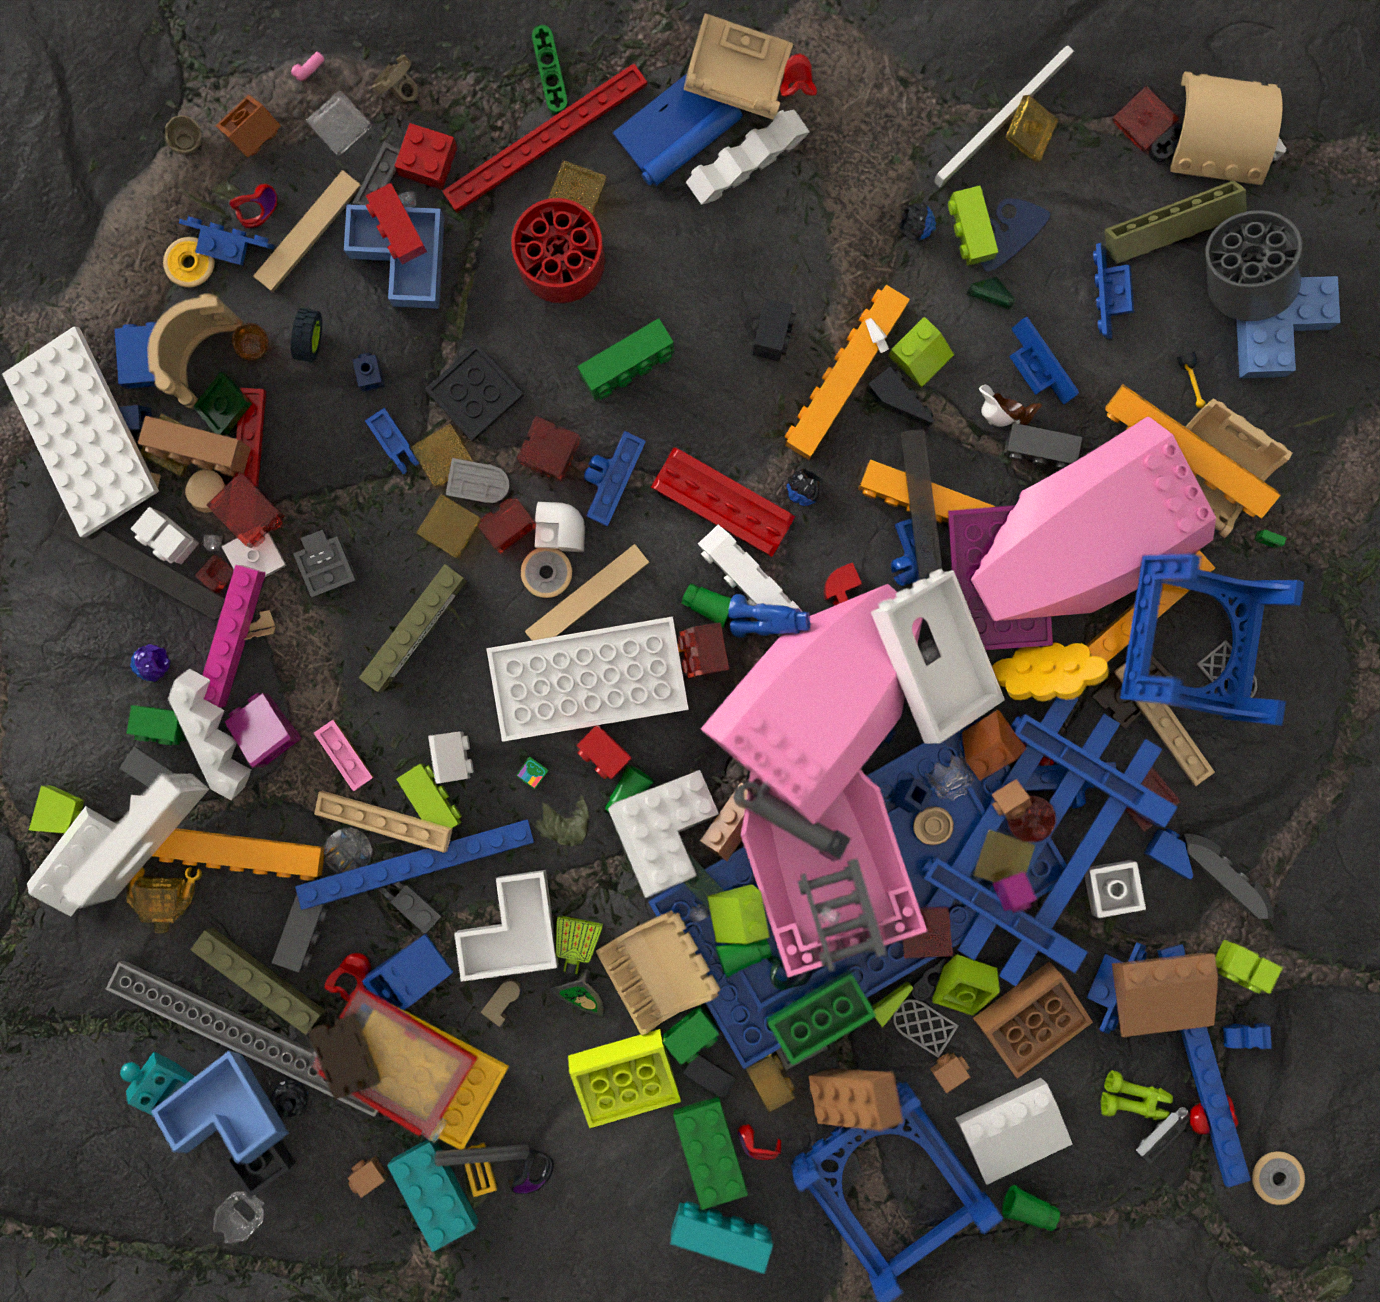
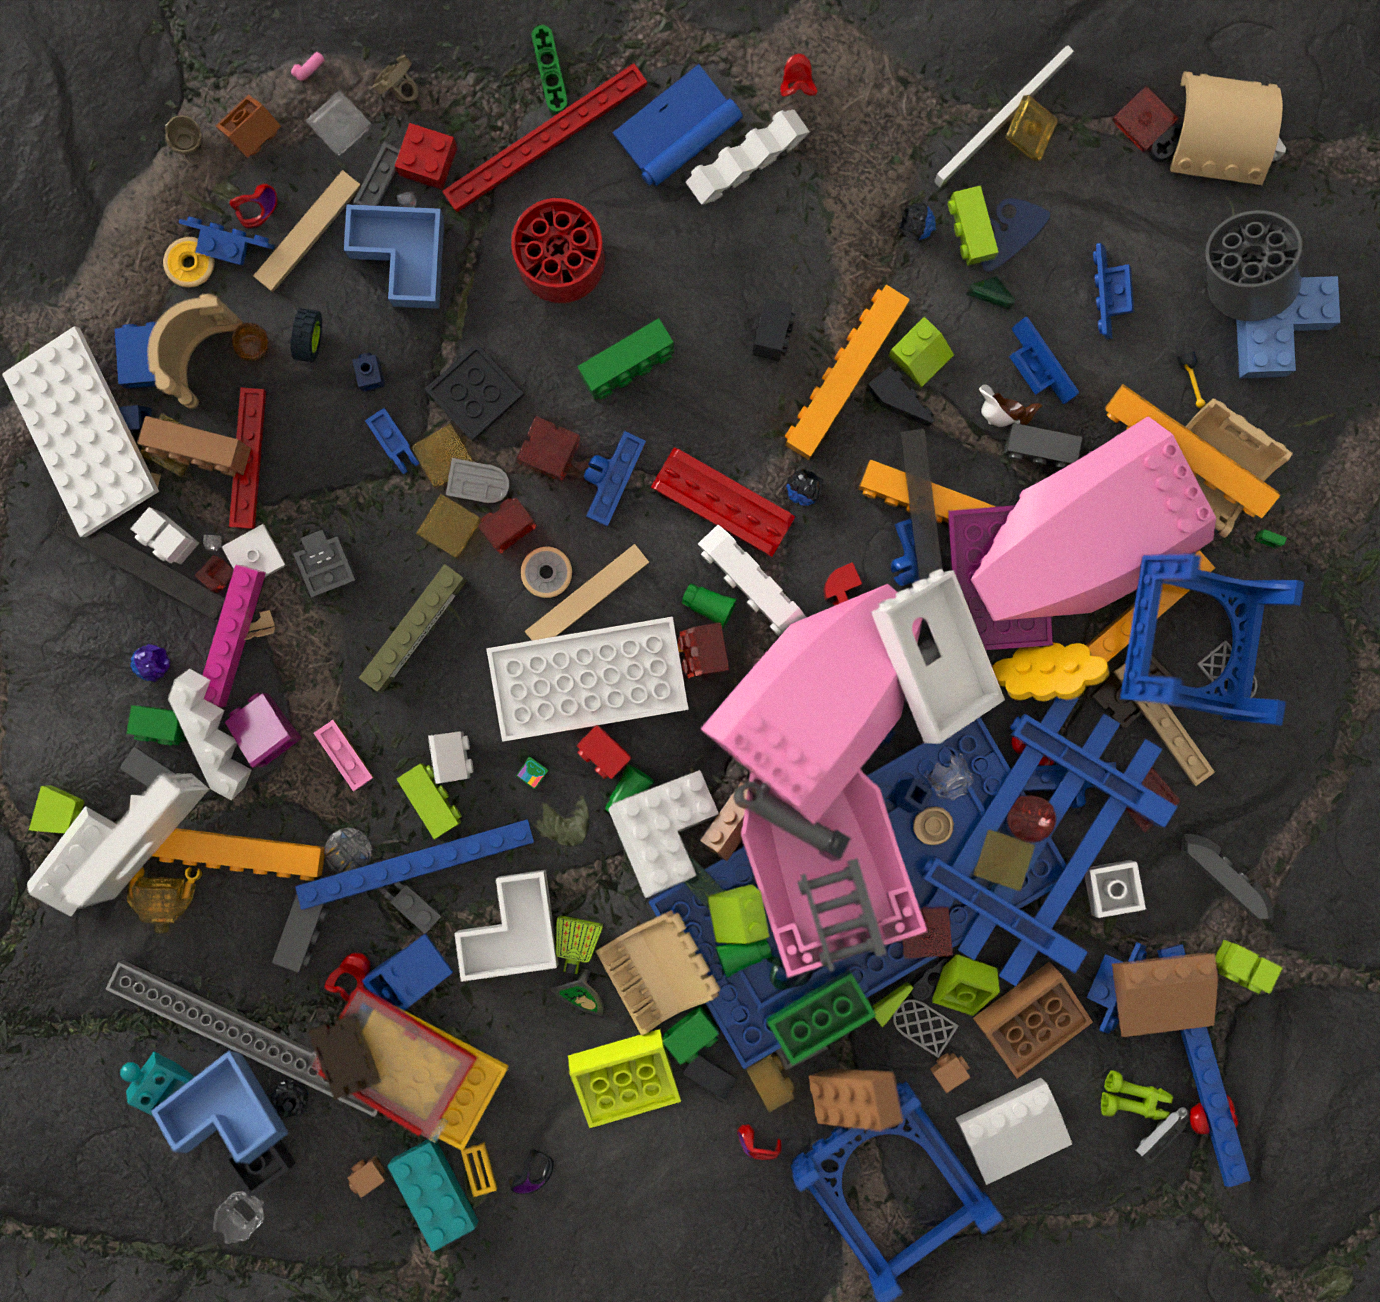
(203, 488): tan piece -> none
(222, 404): dark green plate -> none
(246, 511): clear red brick -> none
(258, 980): olive brick -> none
(383, 821): tan tile -> none
(395, 224): red brick -> none
(481, 1155): dark grey axle -> none
(507, 993): dark tan leg -> none
(559, 527): white brick -> none
(578, 185): clear yellow plate -> none
(699, 913): clear hinge -> none
(710, 1152): green brick -> none
(721, 1236): teal brick -> none
(738, 66): tan hinge -> none
(771, 618): blue piece -> none
(830, 915): clear hinge -> none
(877, 335): white bar -> none
(990, 745): dark orange slope -> none
(1011, 800): medium nougat brick -> none
(1015, 892): magenta brick -> none
(1029, 1209): green plant -> none
(1170, 852): blue slope -> none
(1175, 222): olive brick -> none
(1247, 1037): blue leg -> none
(1289, 1188): wheel -> none

